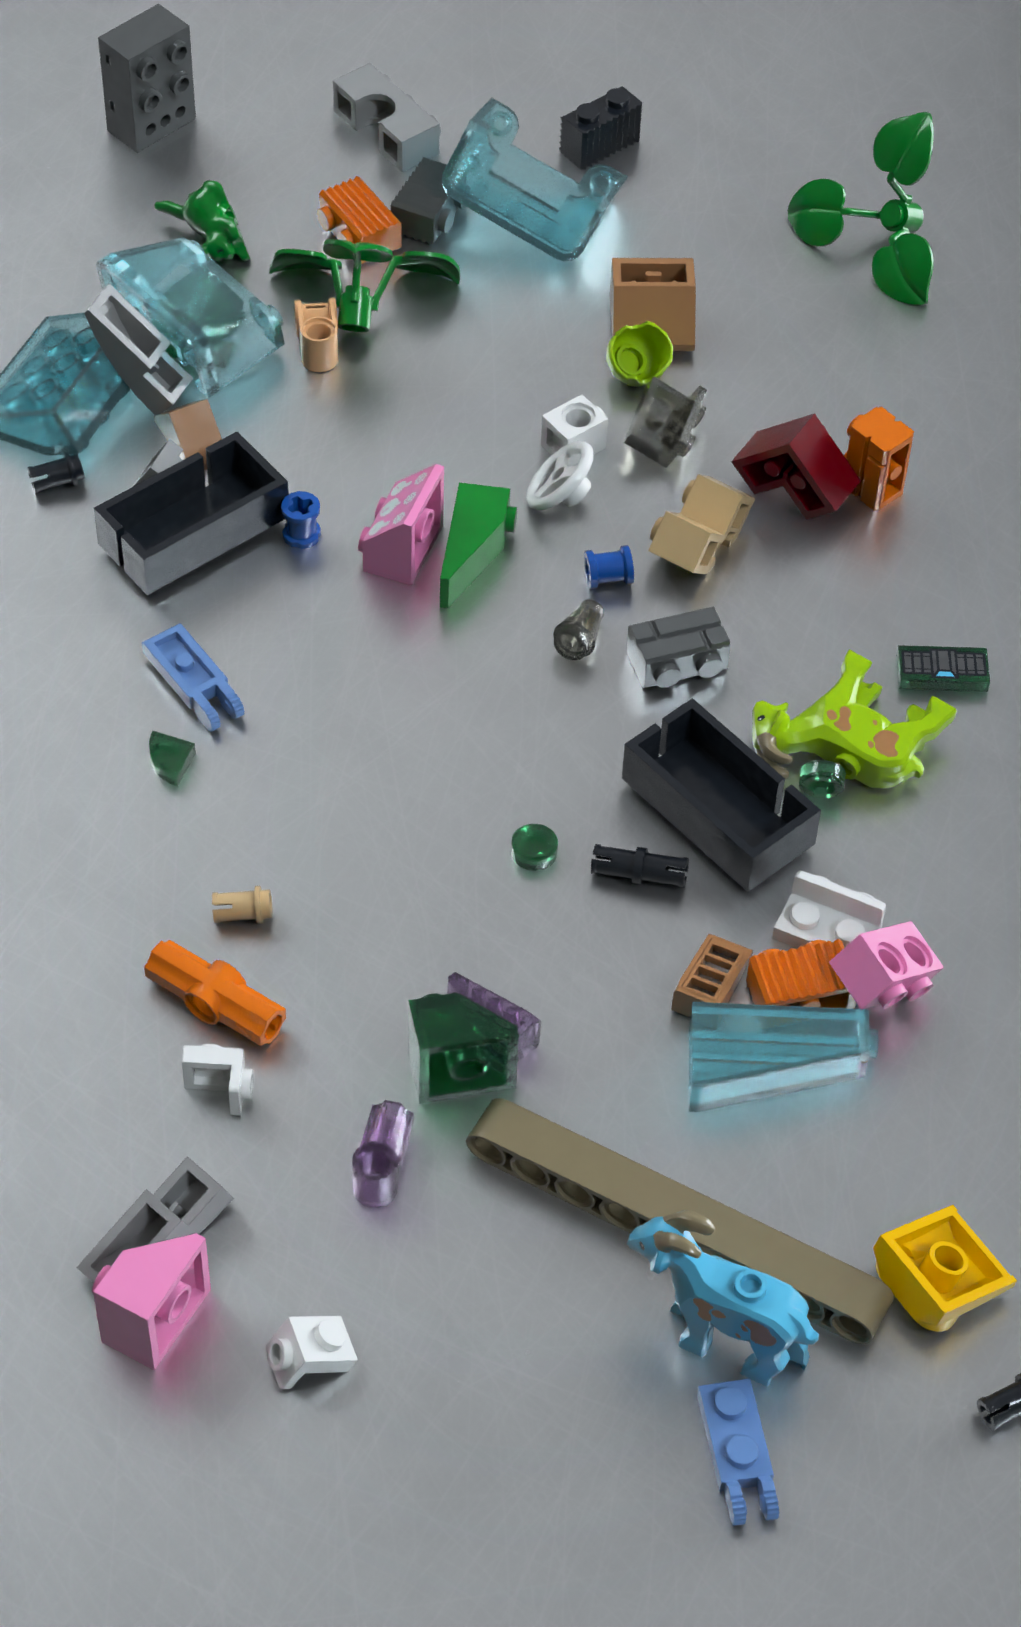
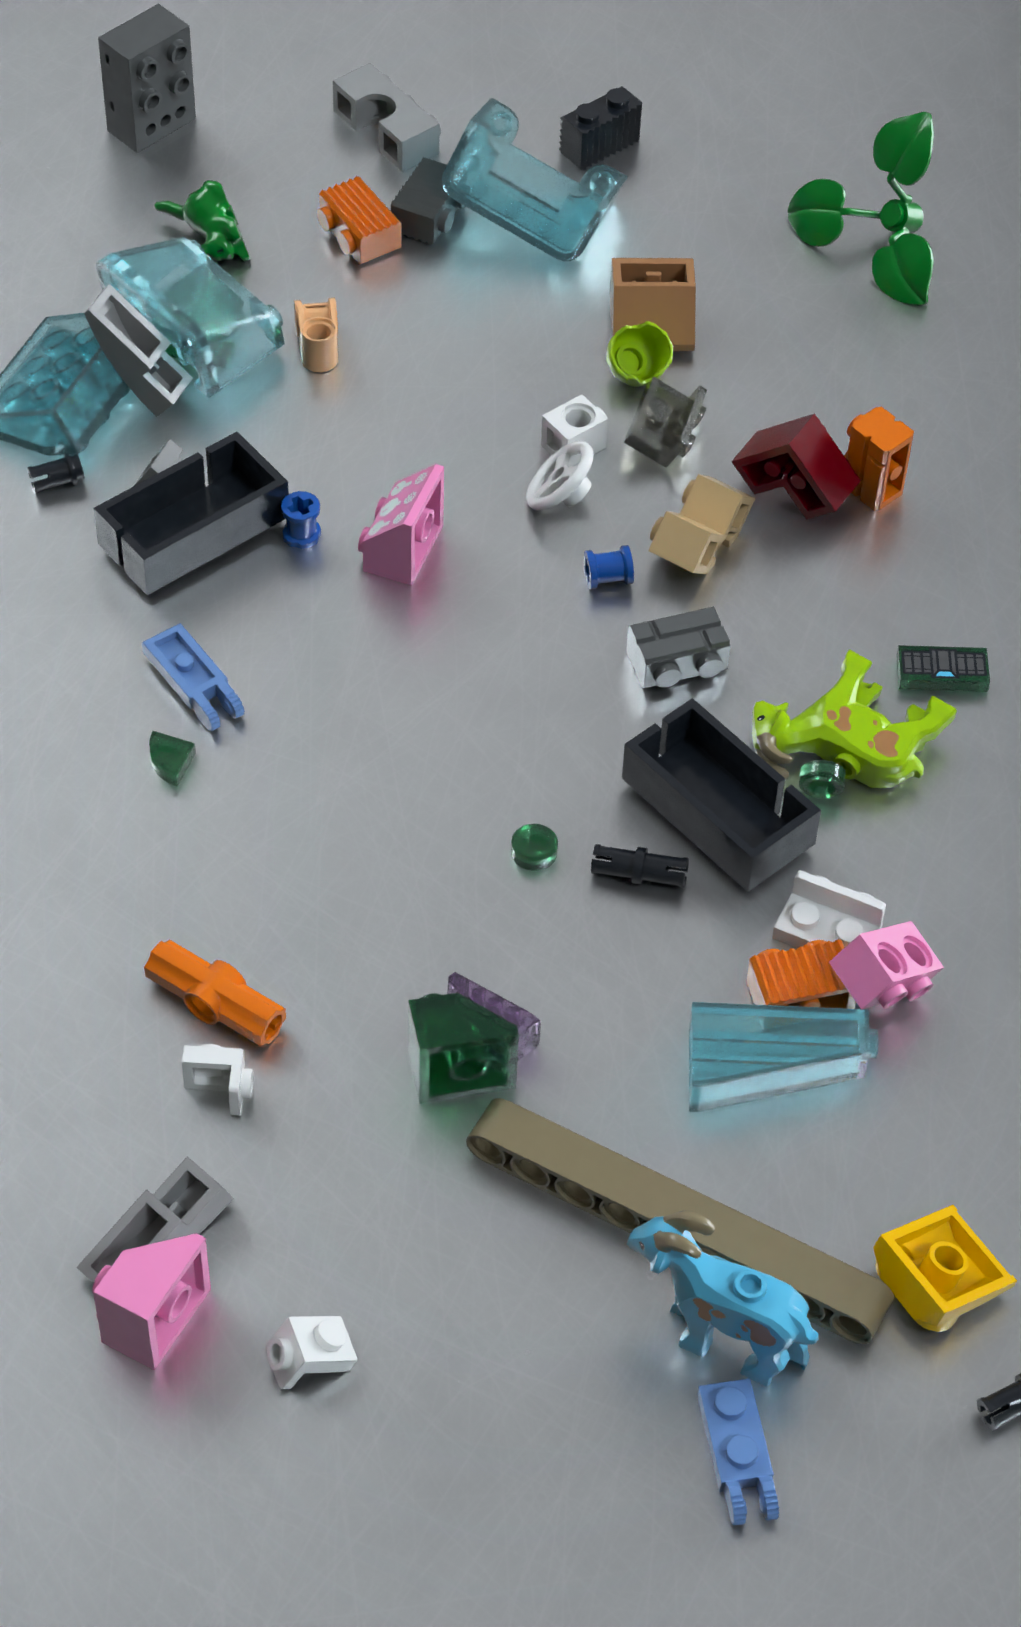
(190, 428): medium nougat slope -> none
(245, 905): tan pin -> none
(356, 303): green plant -> none
(381, 1153): clear purple piece -> none
(475, 536): green slope -> none
(578, 632): clear smoke cone -> none
(685, 992): medium nougat slope -> none

